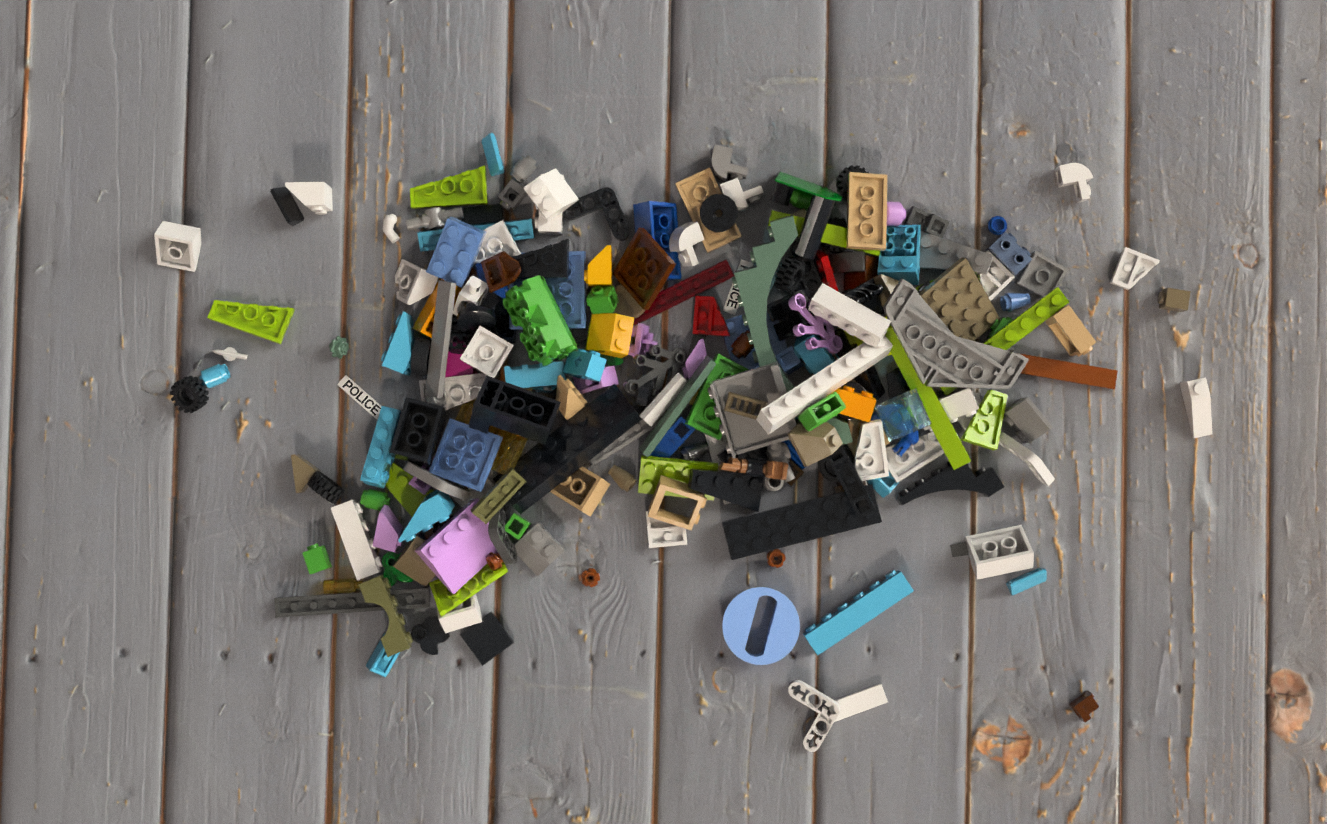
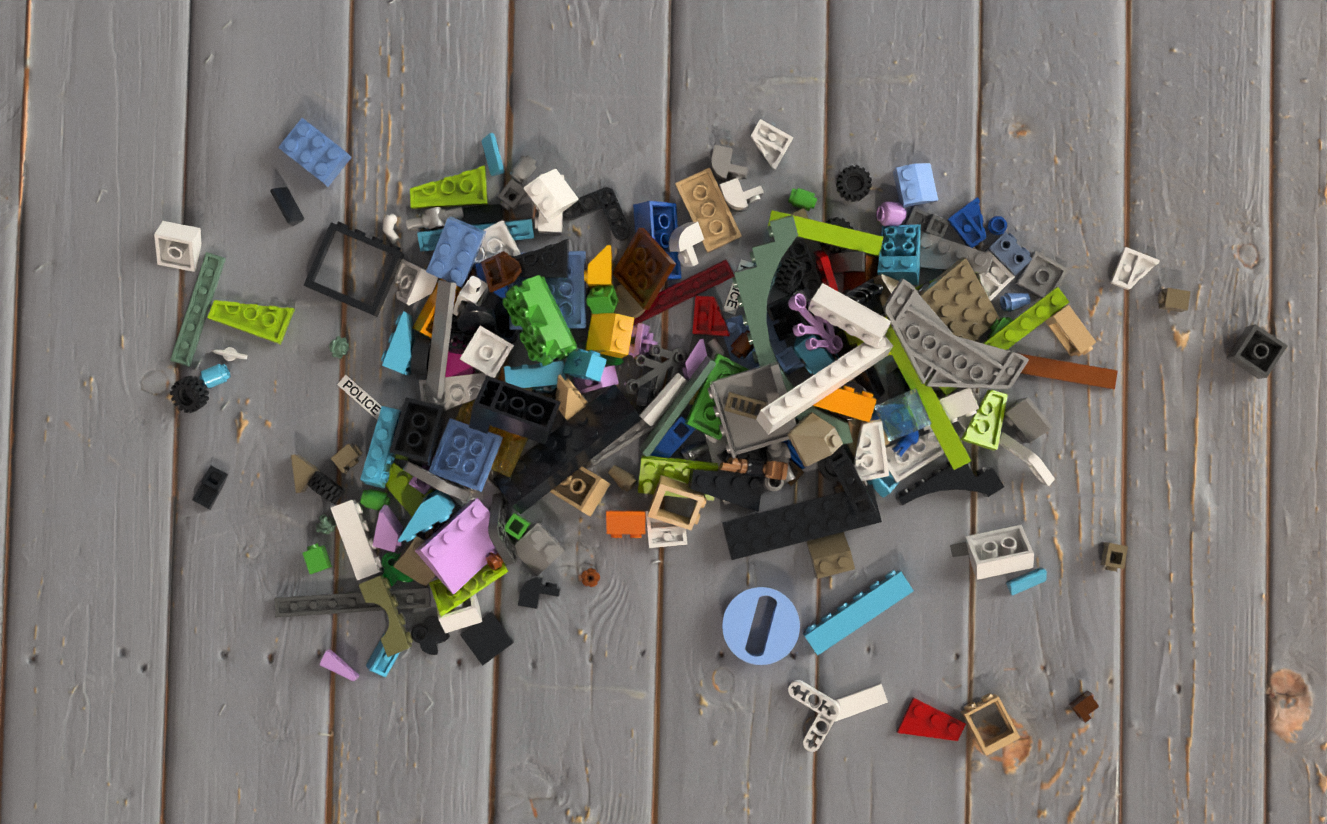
(198, 309): none -> sand green tile
(210, 488): none -> black slope
(314, 195): white slope -> none
(315, 152): none -> medium blue brick
(326, 524): none -> sand green plant
(336, 664): none -> lavender slope
(341, 585): clear yellow cylinder -> none
(347, 457): none -> dark tan brick
(374, 242): none -> black window
(498, 495): olive plate -> none
(532, 589): none -> black brick
(625, 522): none -> orange slope
(708, 213): black plate -> none
(716, 348): none -> white arm
(771, 142): none -> white wing
(776, 553): dark orange plate -> none
(816, 215): piece -> none
(821, 411): bright green brick -> none
(830, 555): none -> dark tan slope
(866, 211): tan plate -> none
(915, 184): none -> light blue slope
(930, 722): none -> red wing
(969, 224): none -> blue wing
(999, 741): none -> tan window
(1075, 175): white brick -> none
(1119, 552): none -> dark tan brick
(1197, 406): white slope -> none
(1257, 351): none -> dark grey brick

